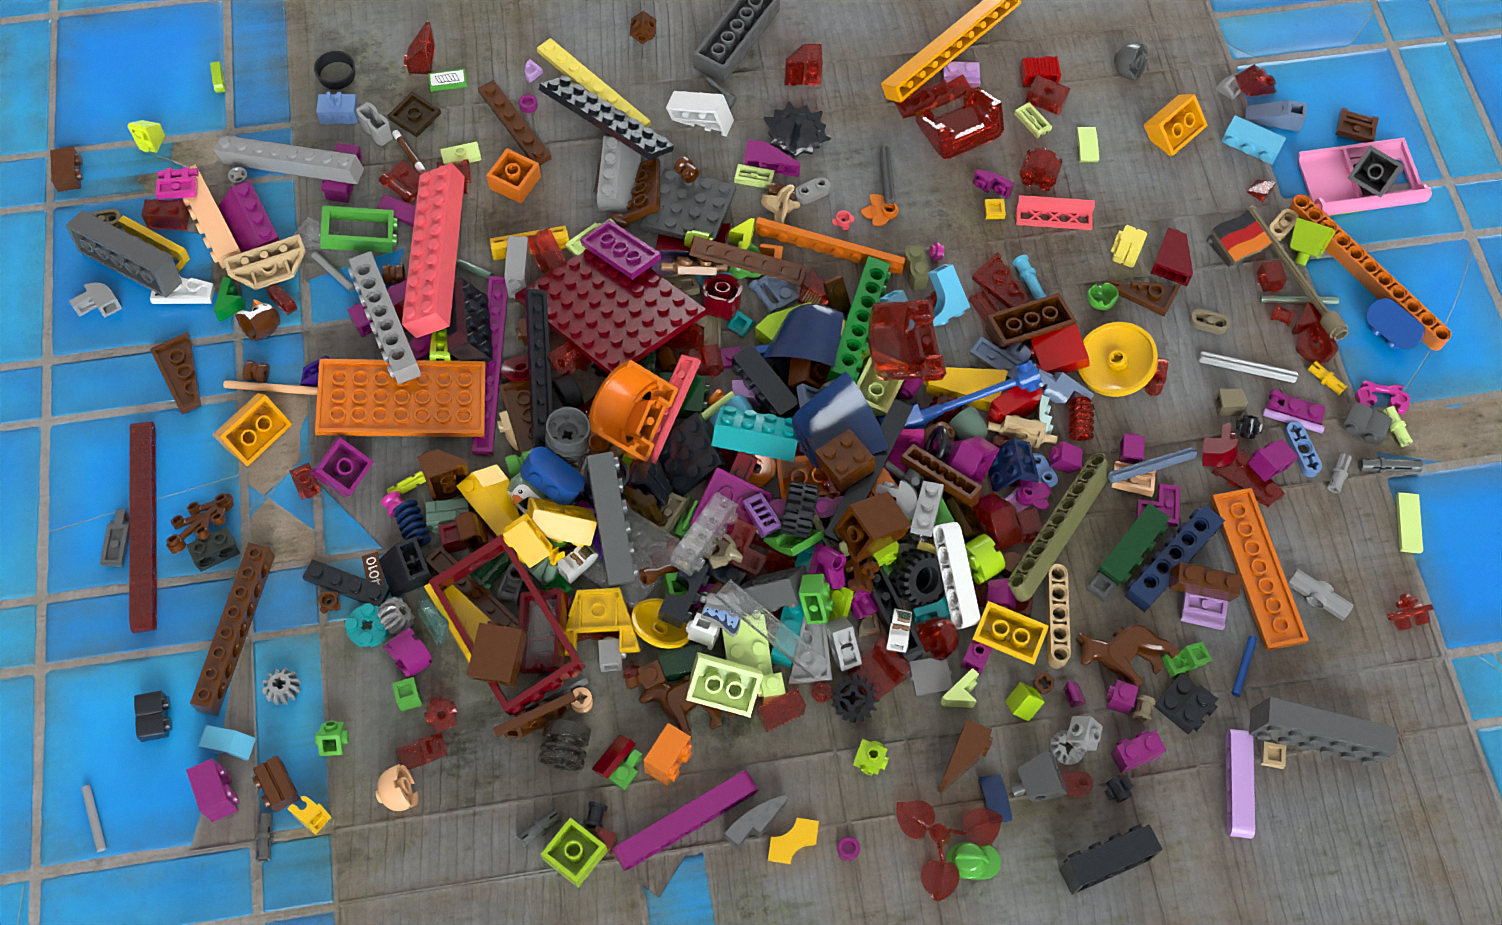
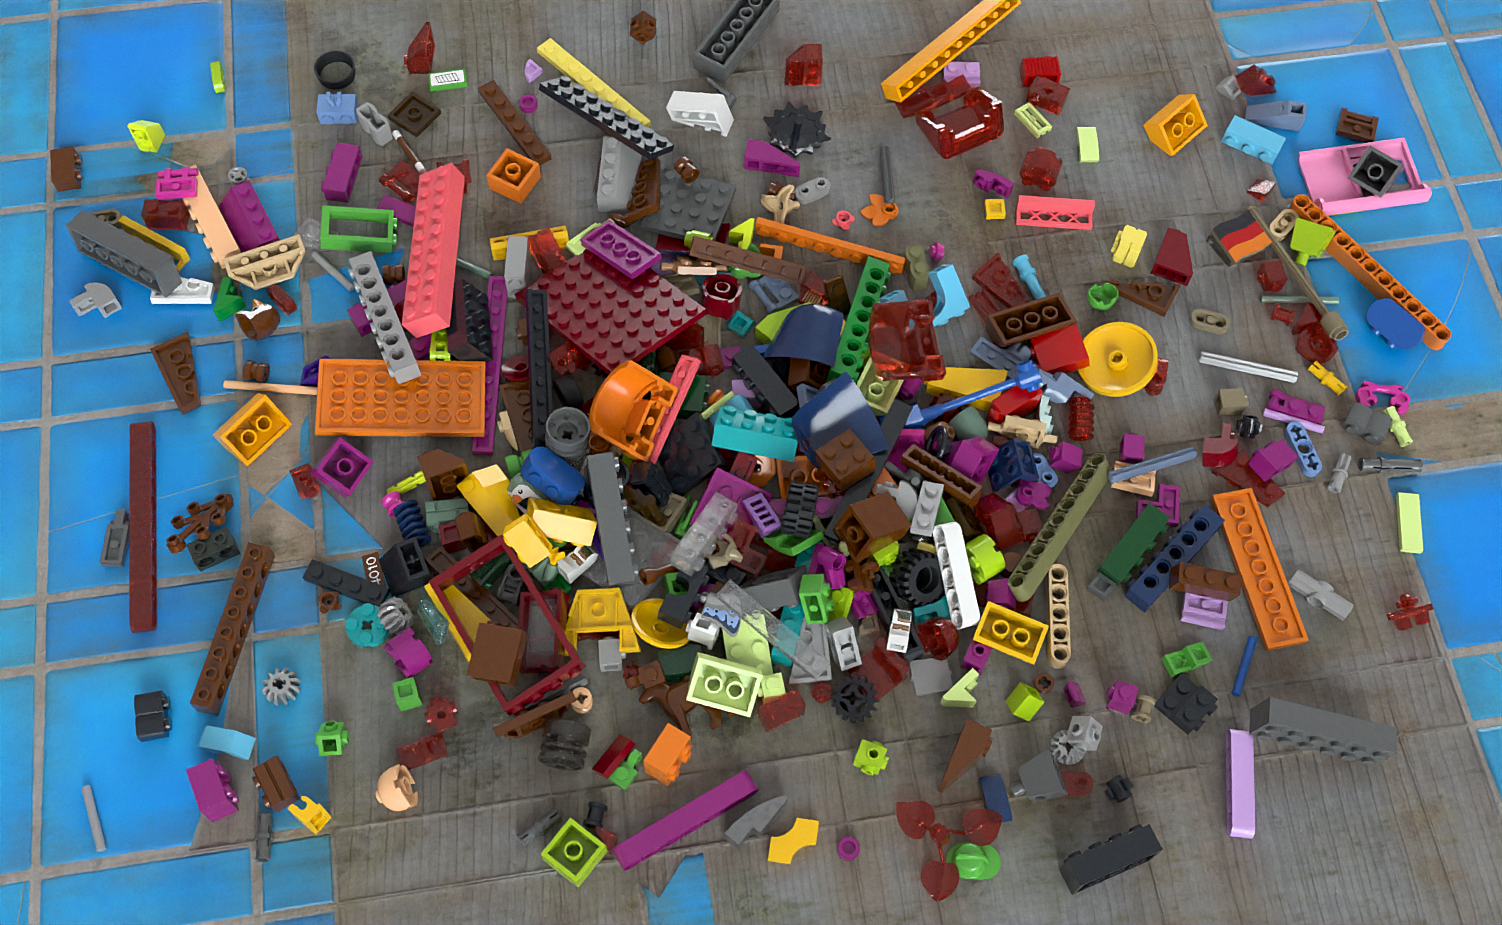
(289, 159): light grey brick -> none
(461, 152): yellowish green plate -> none
(754, 179): yellowish green tile -> none
(1121, 650): reddish brown animal -> none
(1131, 60): dark grey cylinder -> none
(1138, 751): magenta brick -> none
(1273, 755): tan plate -> none

